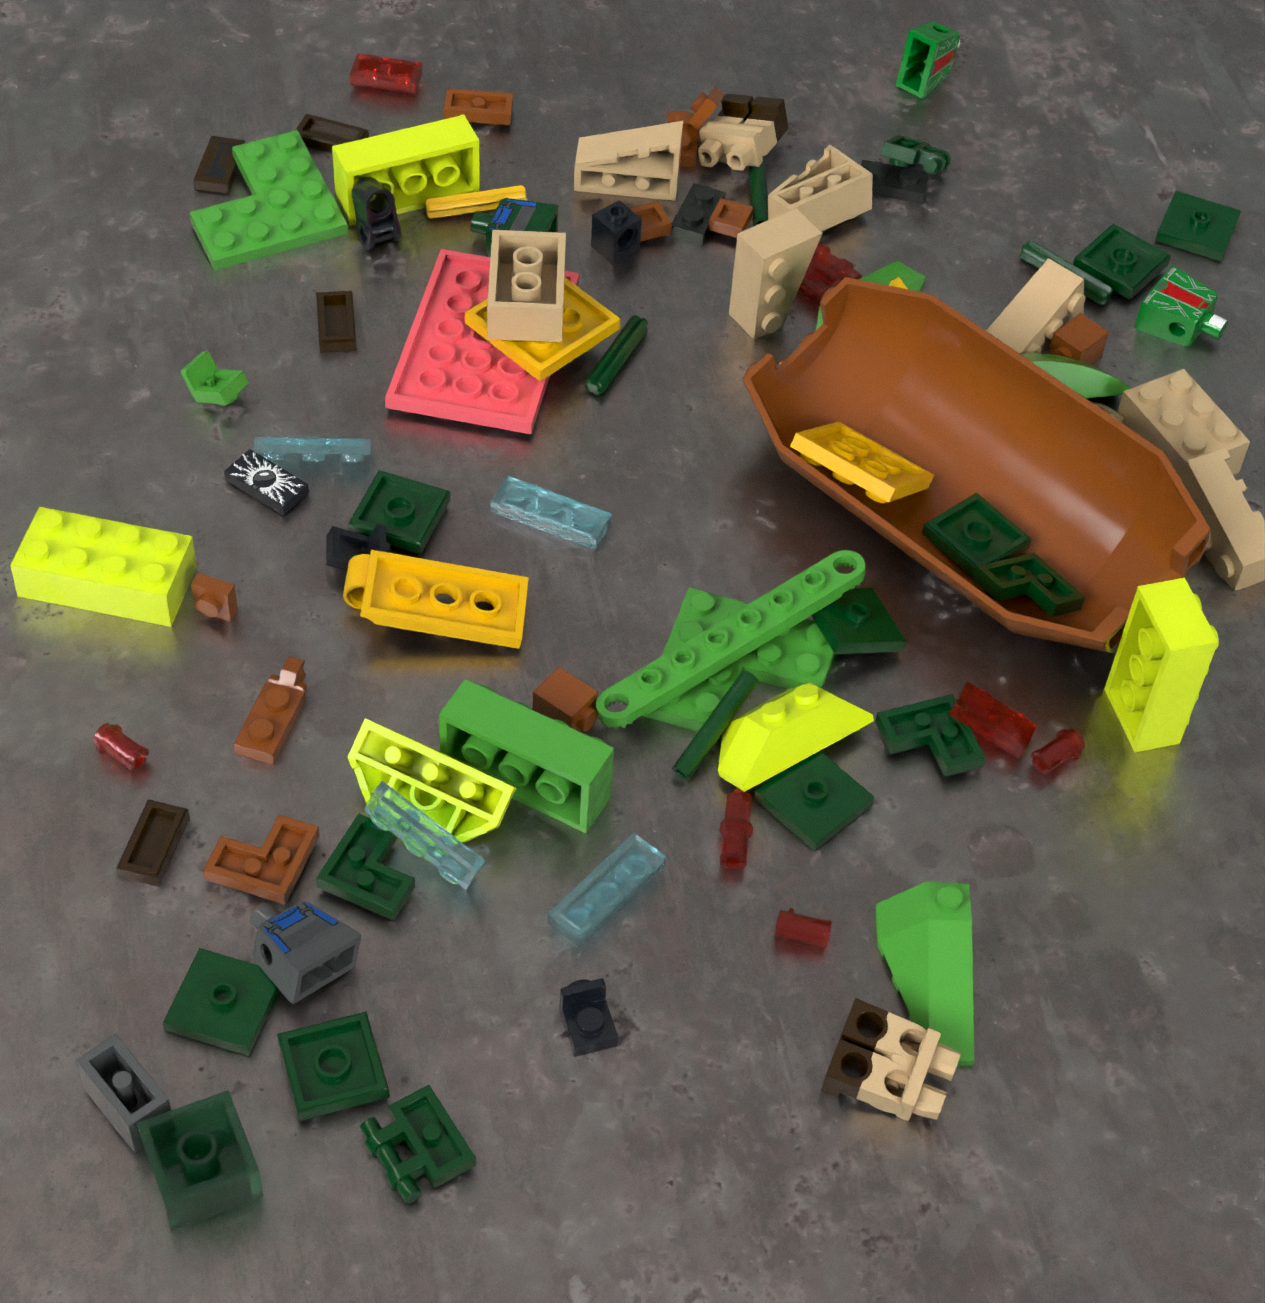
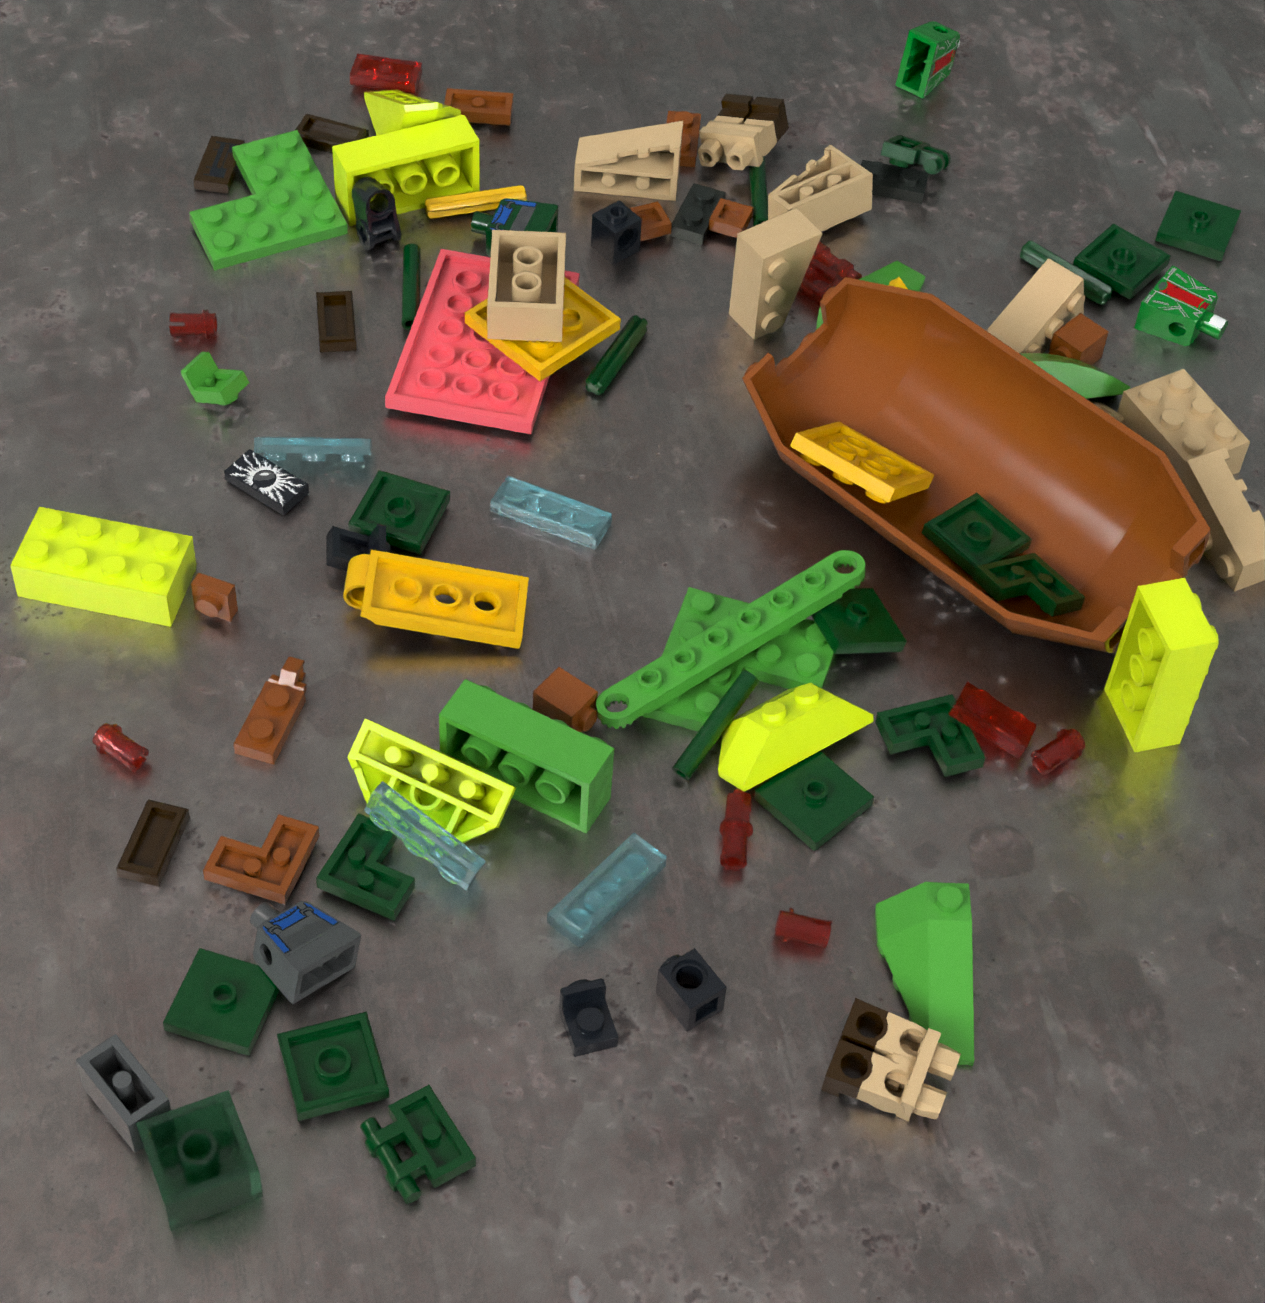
(195, 324): none -> clear red pin
(398, 110): none -> neon yellow wedge
(410, 284): none -> dark green piece
(690, 1005): none -> black brick
(704, 107): dark orange plate -> none

